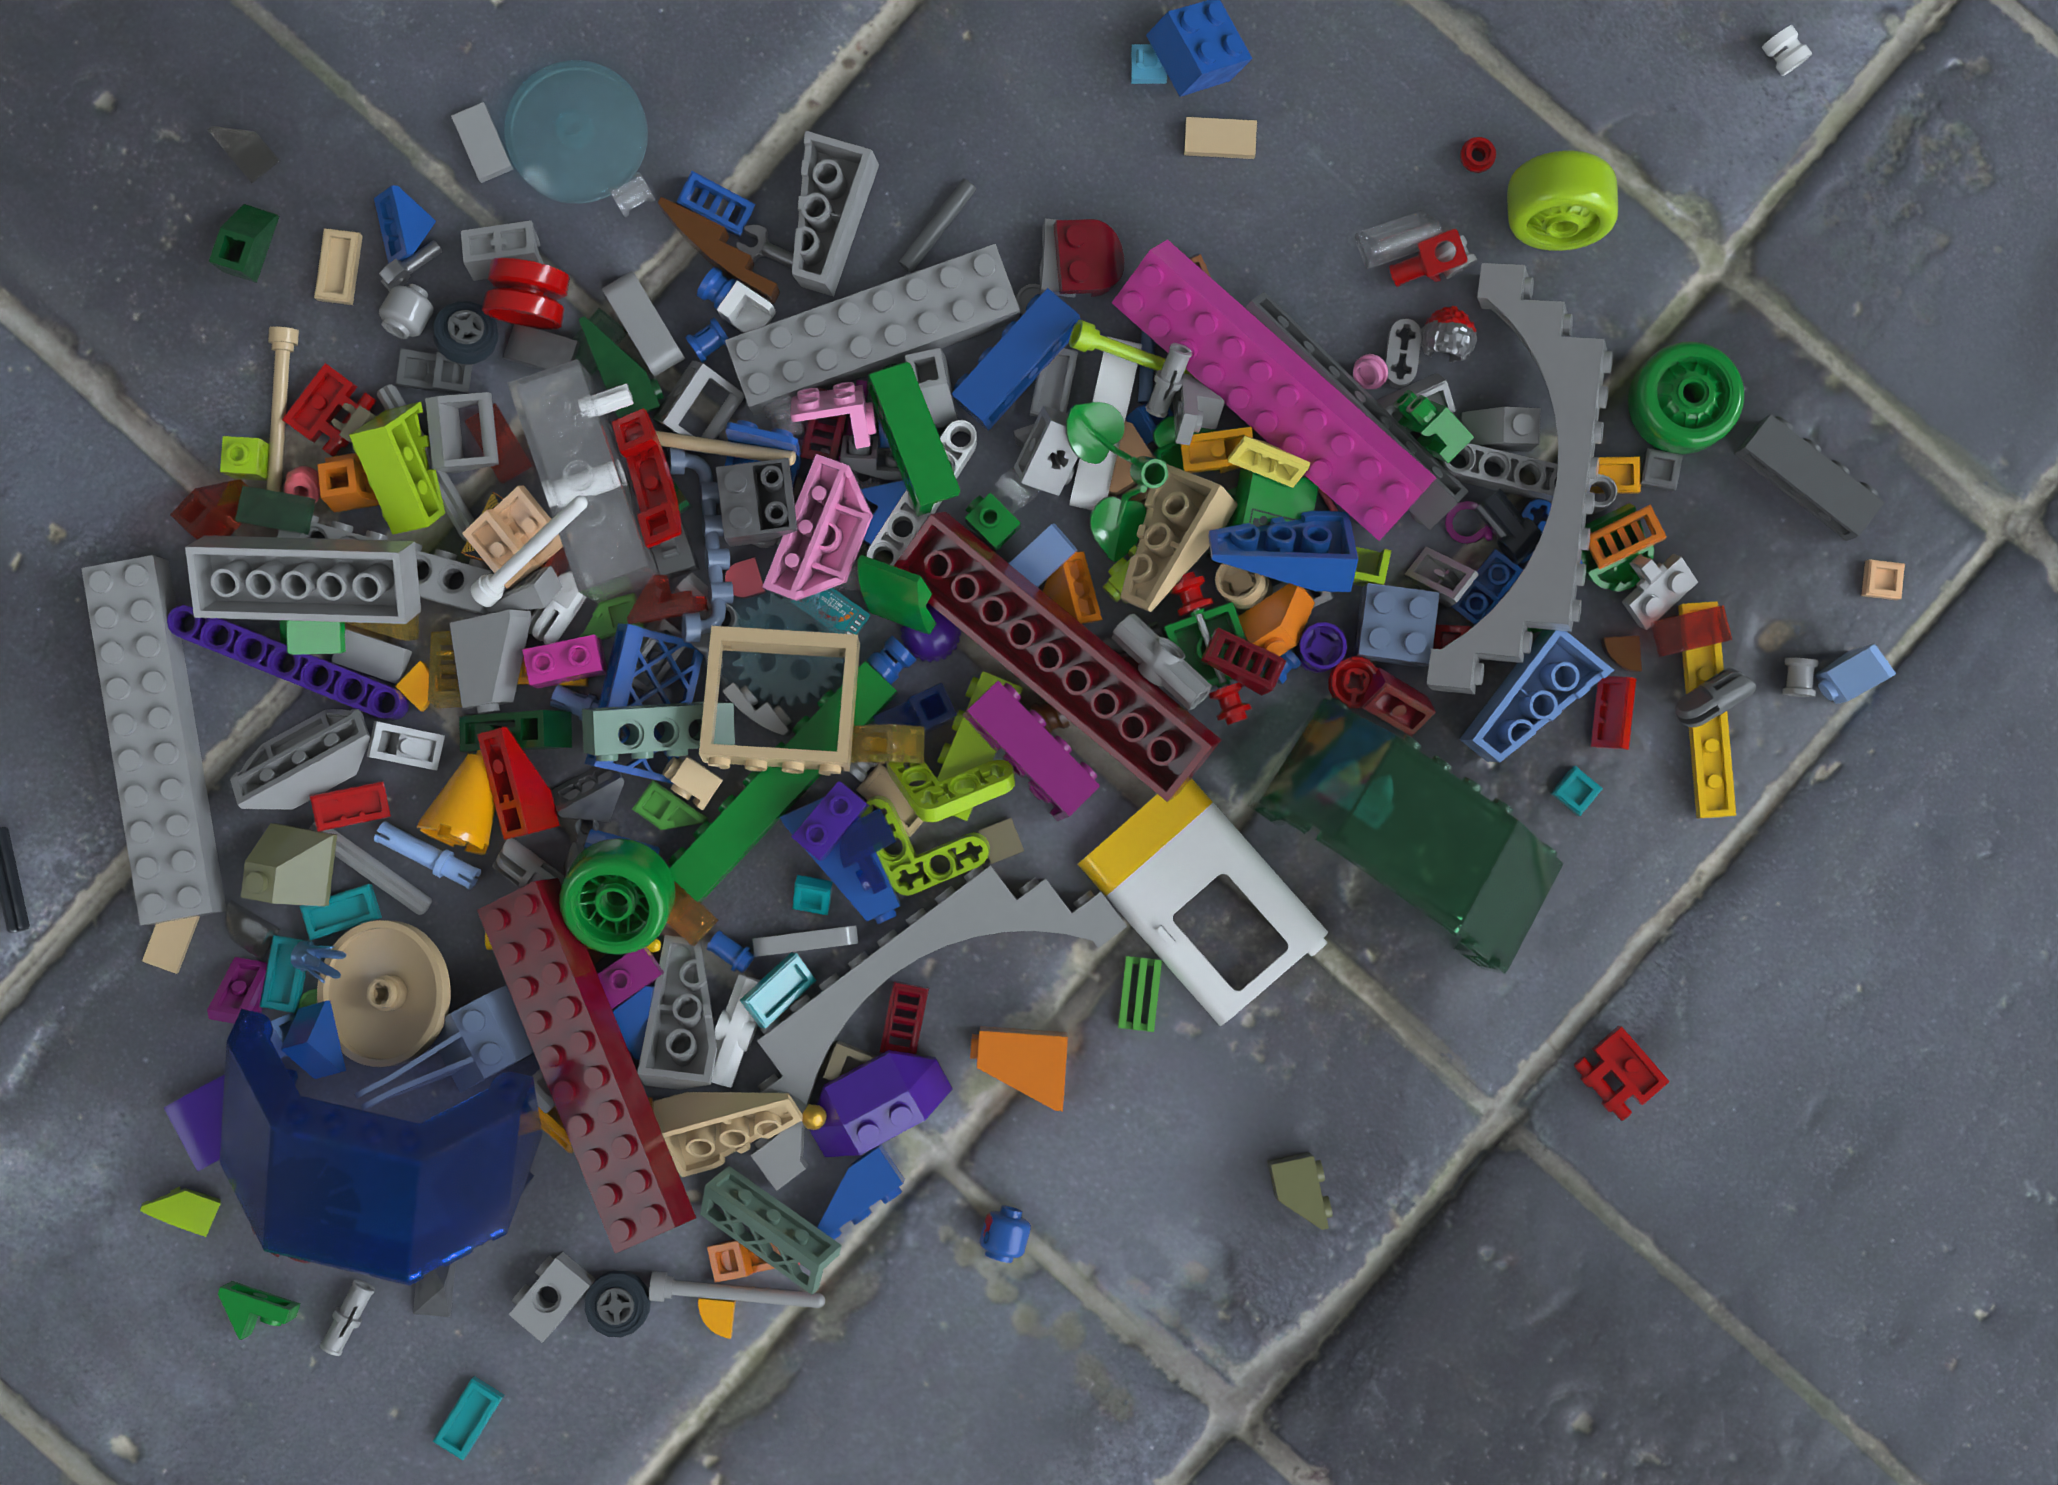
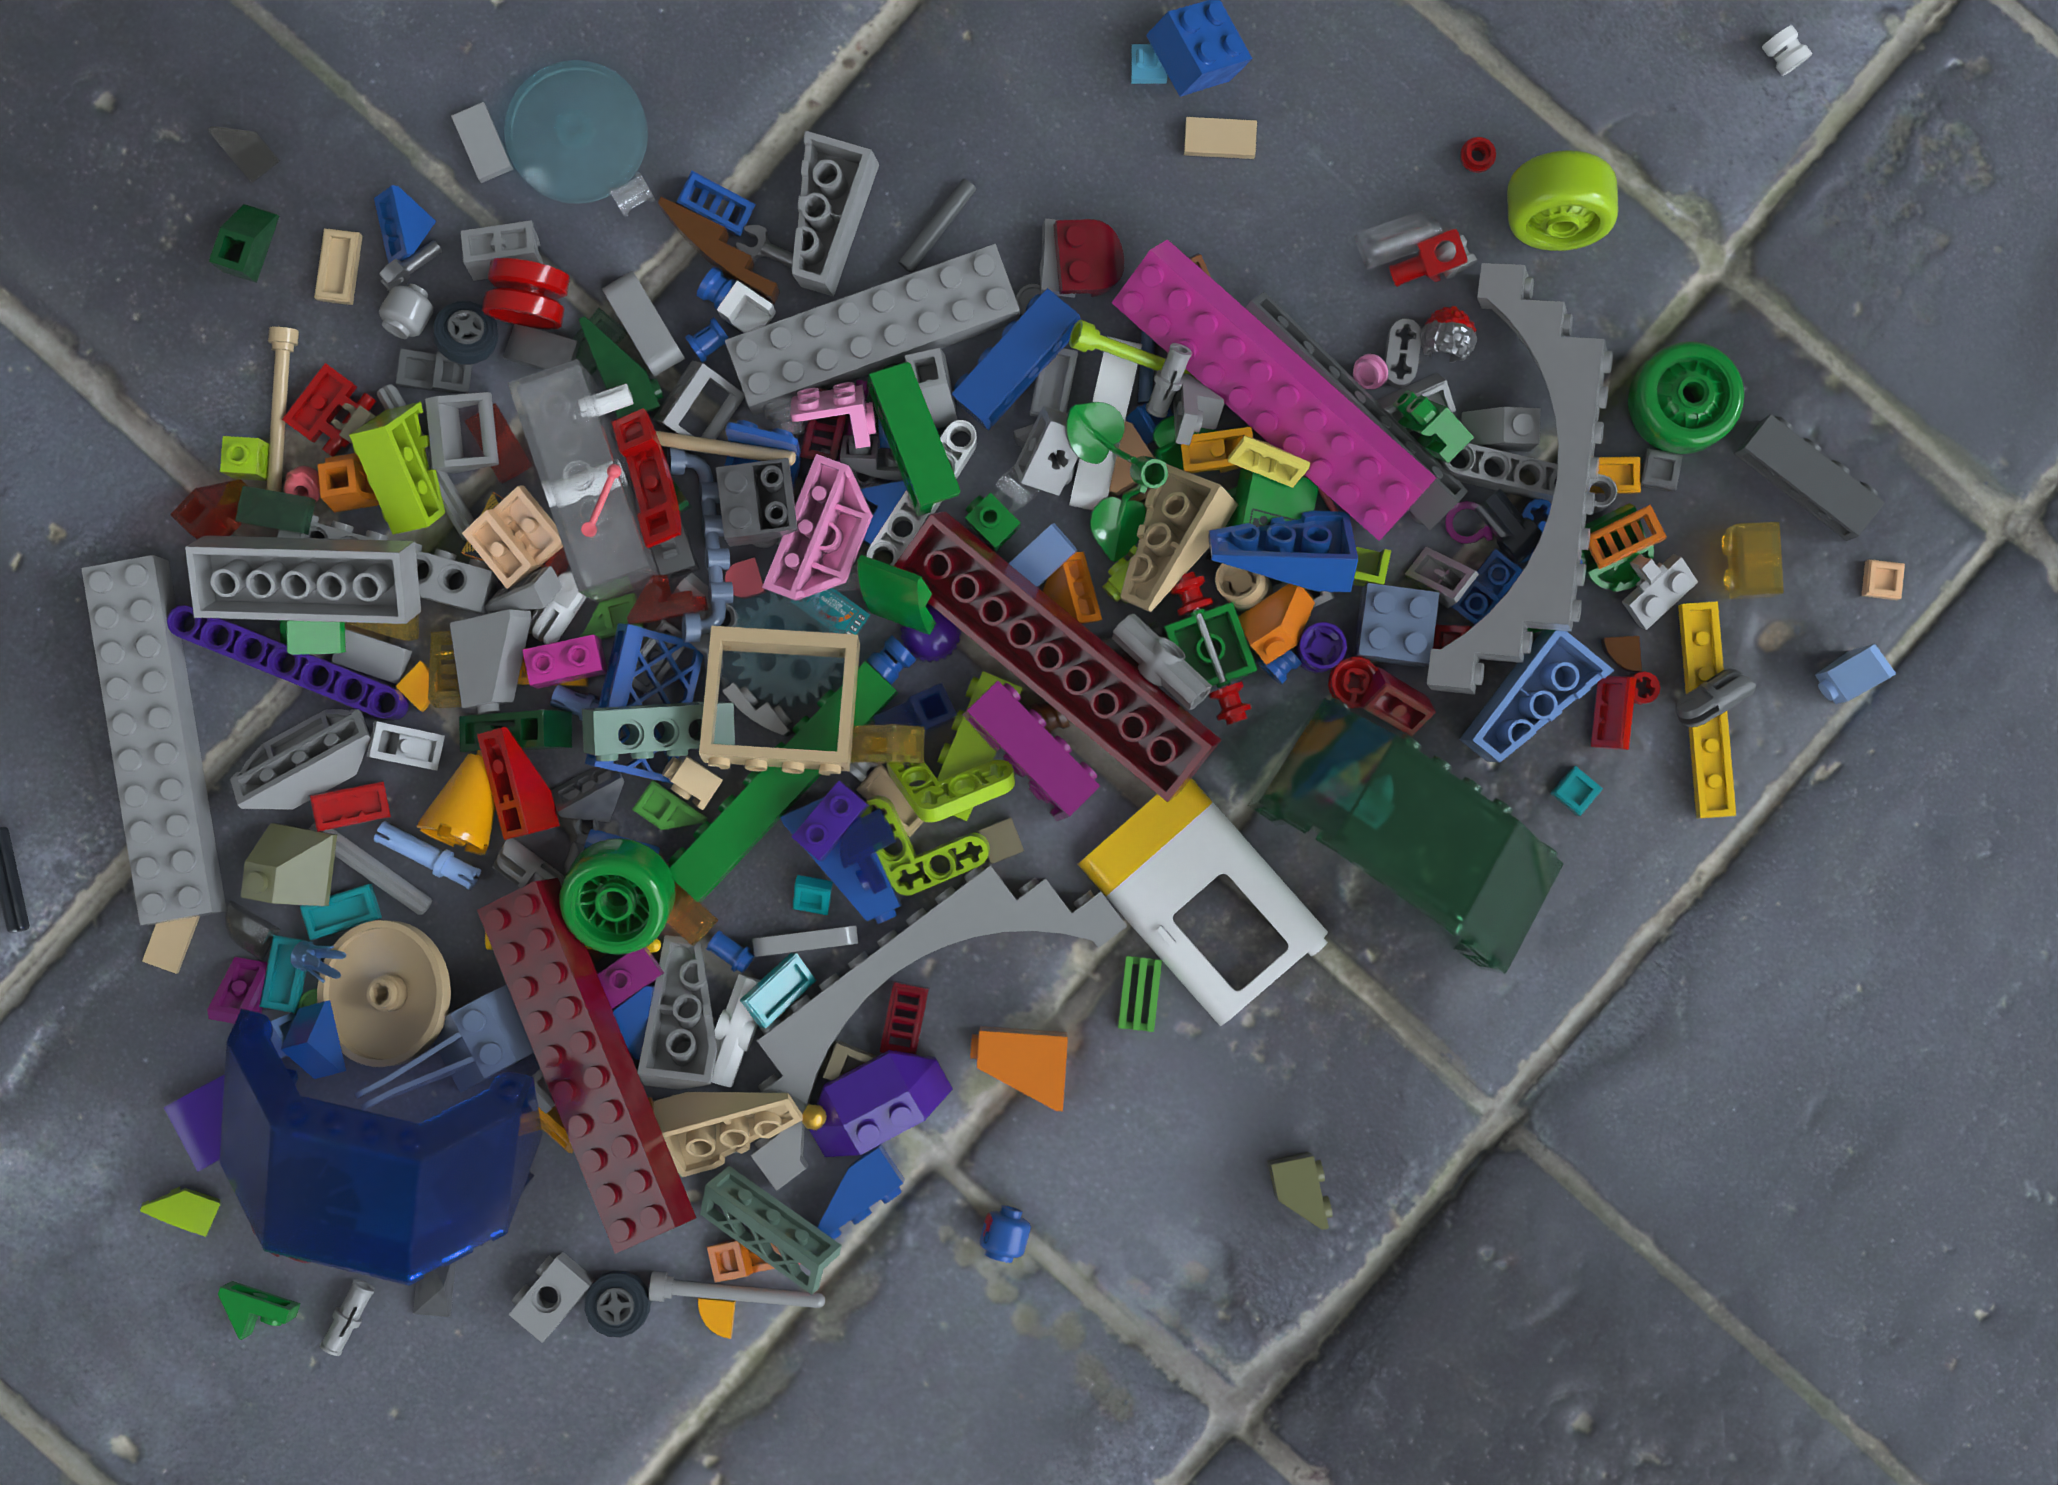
(468, 1418): teal tile -> none
(490, 587): white piece -> none
(589, 528): none -> coral hinge
(1248, 650): dark red slope -> none
(1629, 1065): red plate -> none
(1652, 684): none -> red bush
(1691, 631): clear red tile -> none
(1753, 560): none -> clear yellow brick
(1800, 677): light grey bush -> none

